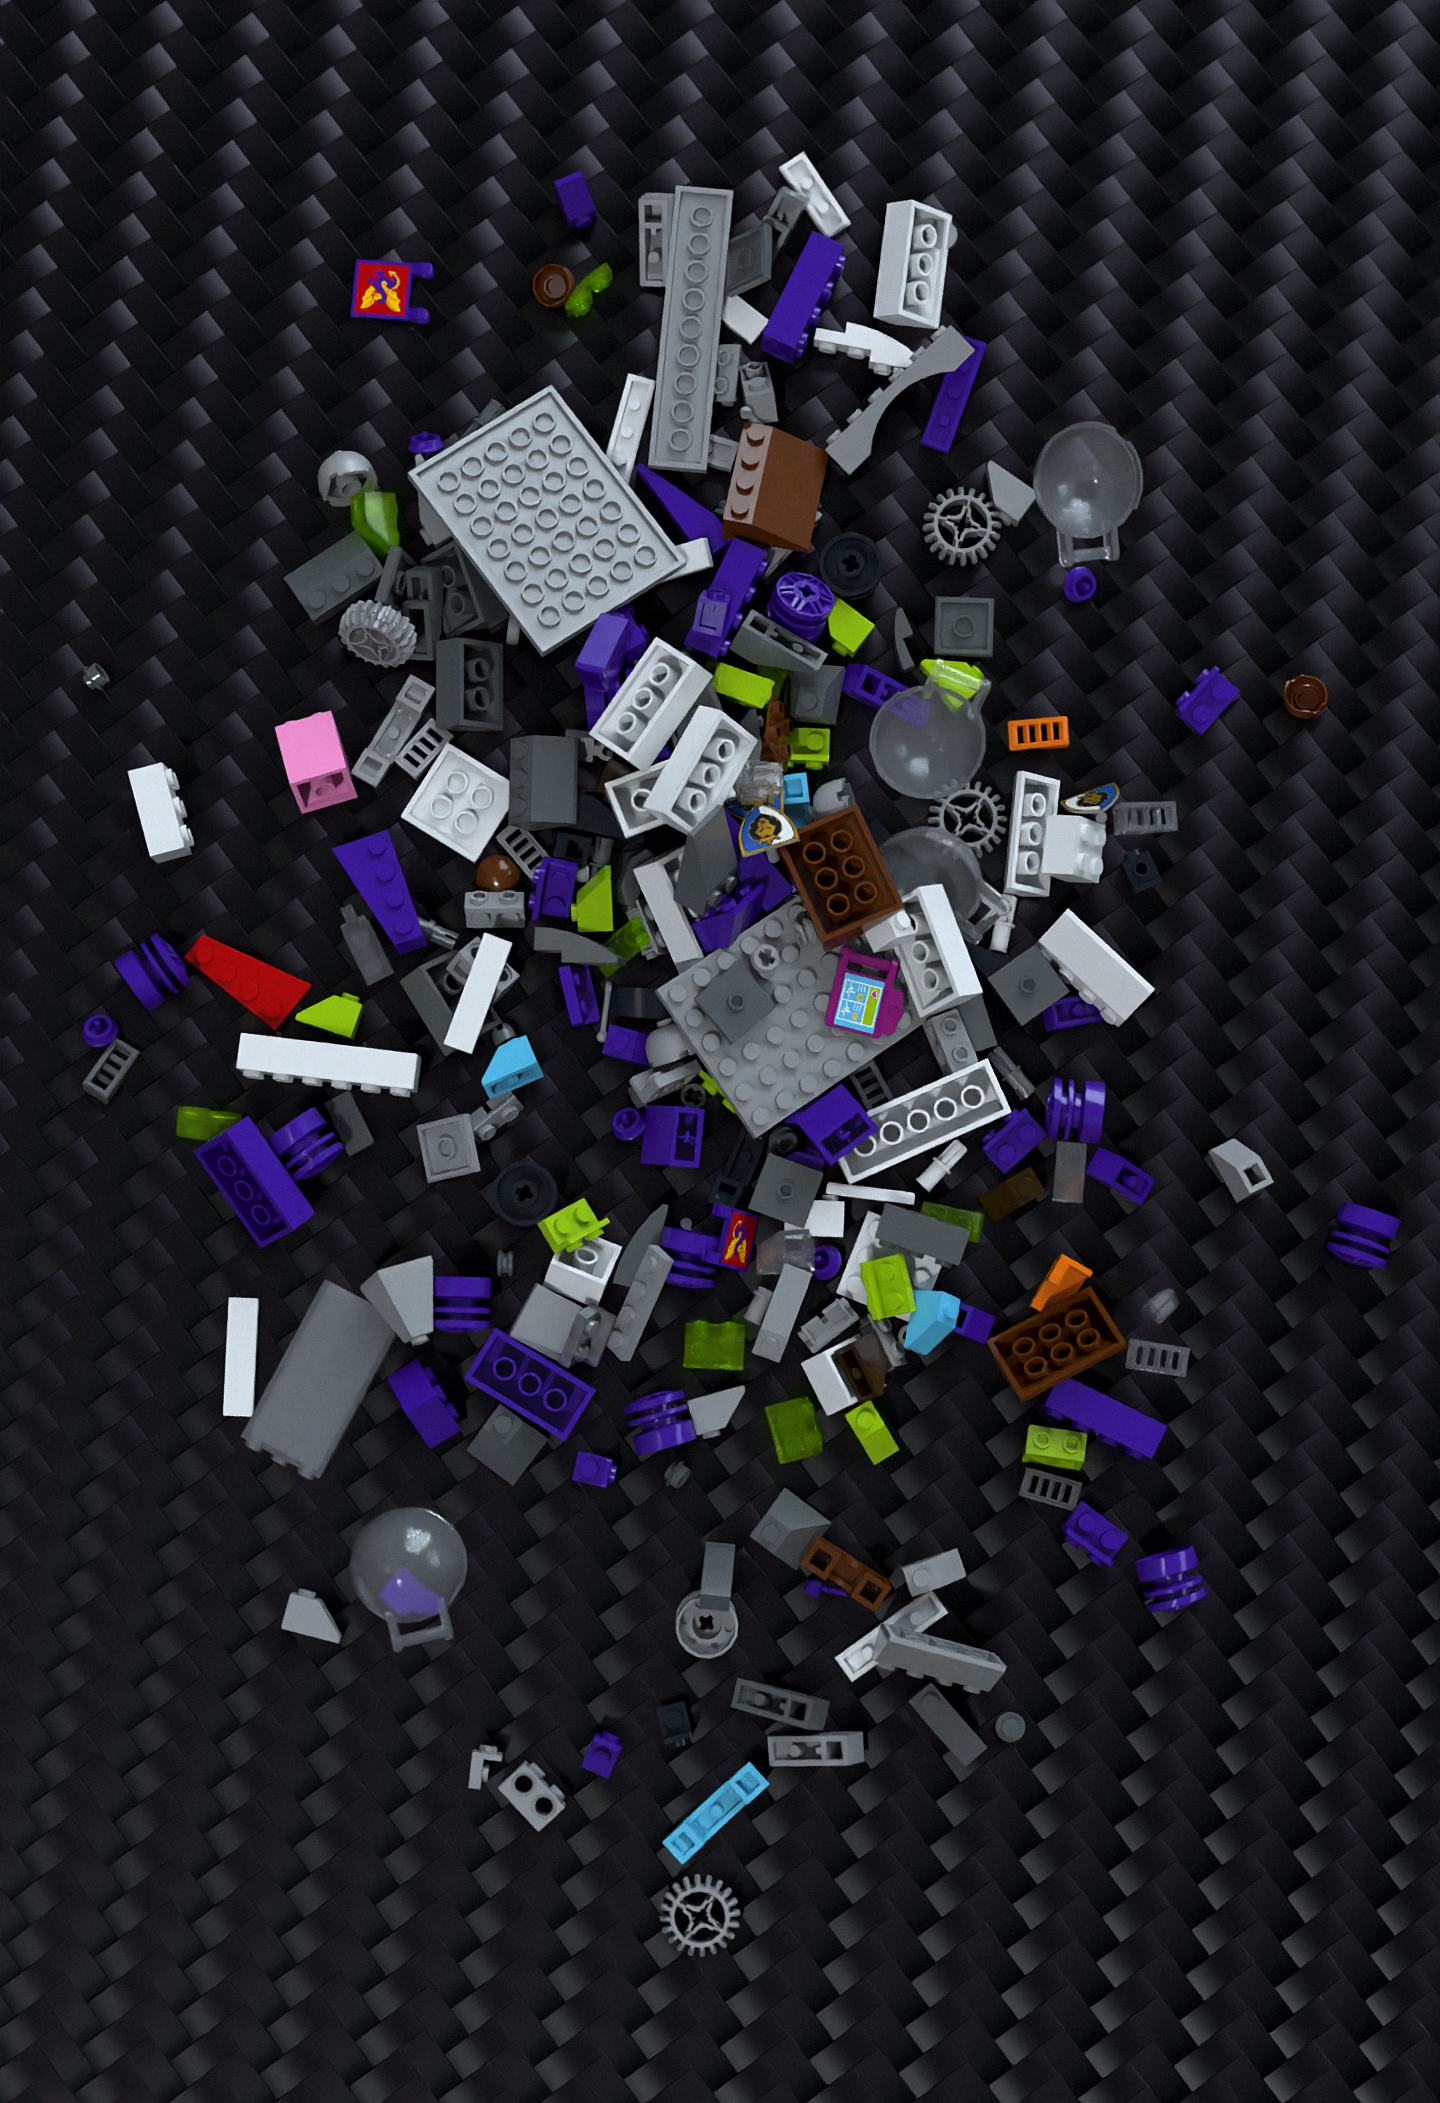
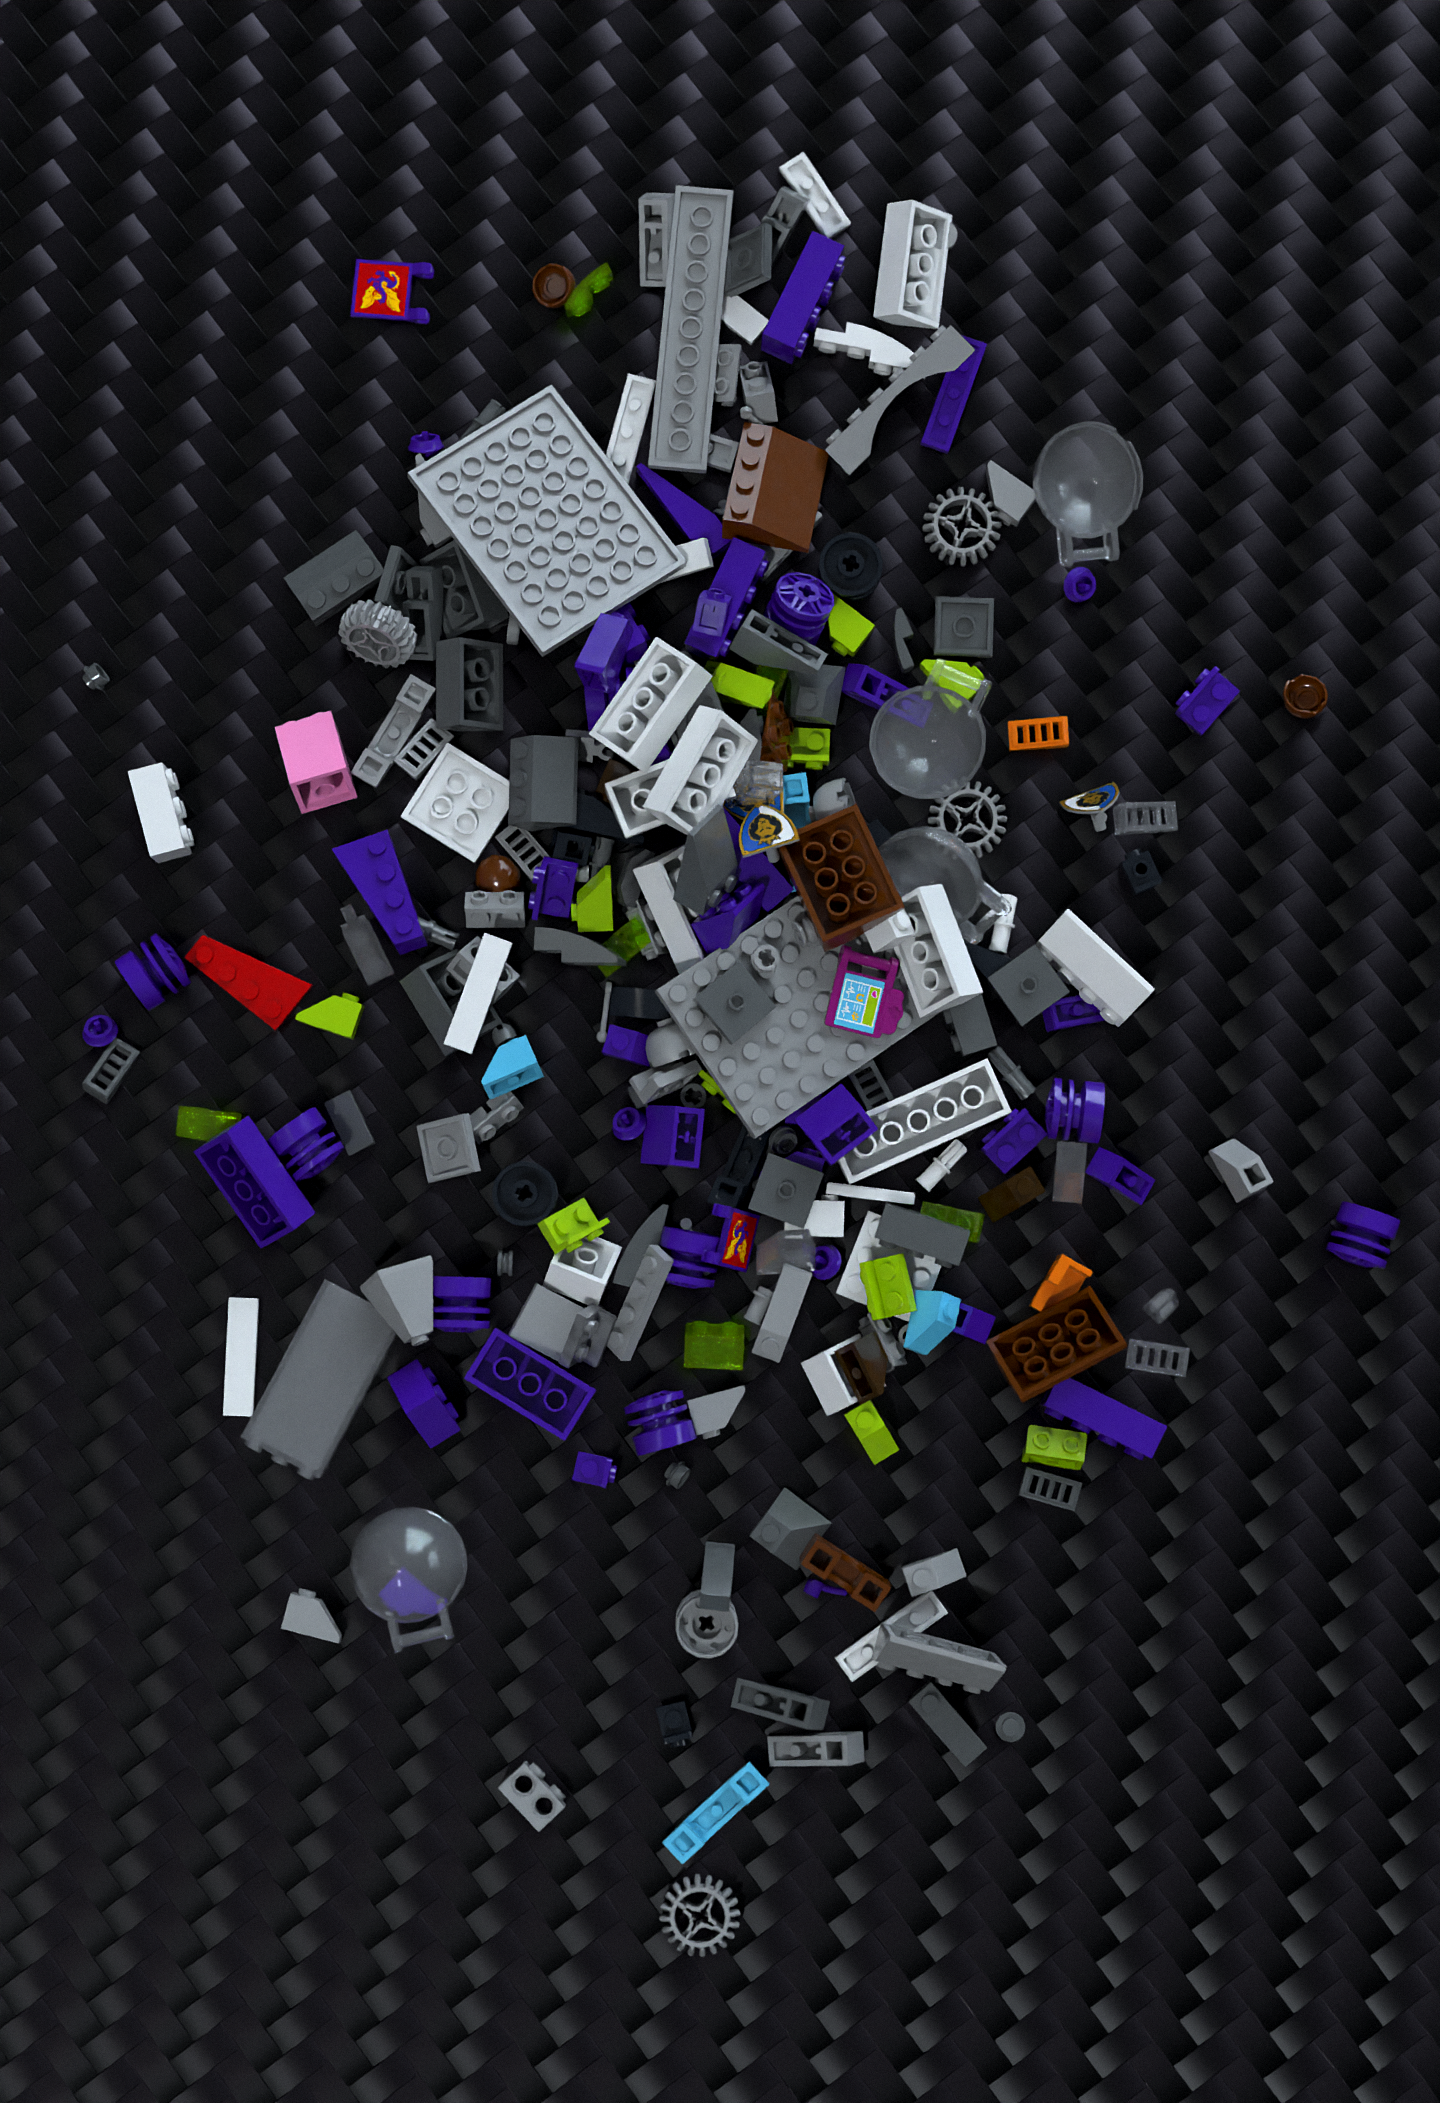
(328, 1063): white brick -> none
(344, 476): light grey cylinder -> none
(375, 519): clear neon green slope -> none
(479, 1770): light grey bracket -> none
(507, 1444): dark grey slope -> none
(575, 200): dark purple slope -> none
(579, 995): dark purple bracket -> none
(602, 1754): dark purple bracket -> none
(794, 1429): clear neon green bracket -> none
(821, 1331): light grey hinge -> none
(950, 1042): light grey bracket -> none
(1031, 803): white slope -> none
(1073, 848): white brick -> none
(1094, 1533): dark purple bracket -> none
(1171, 1579): dark purple wheel -> none

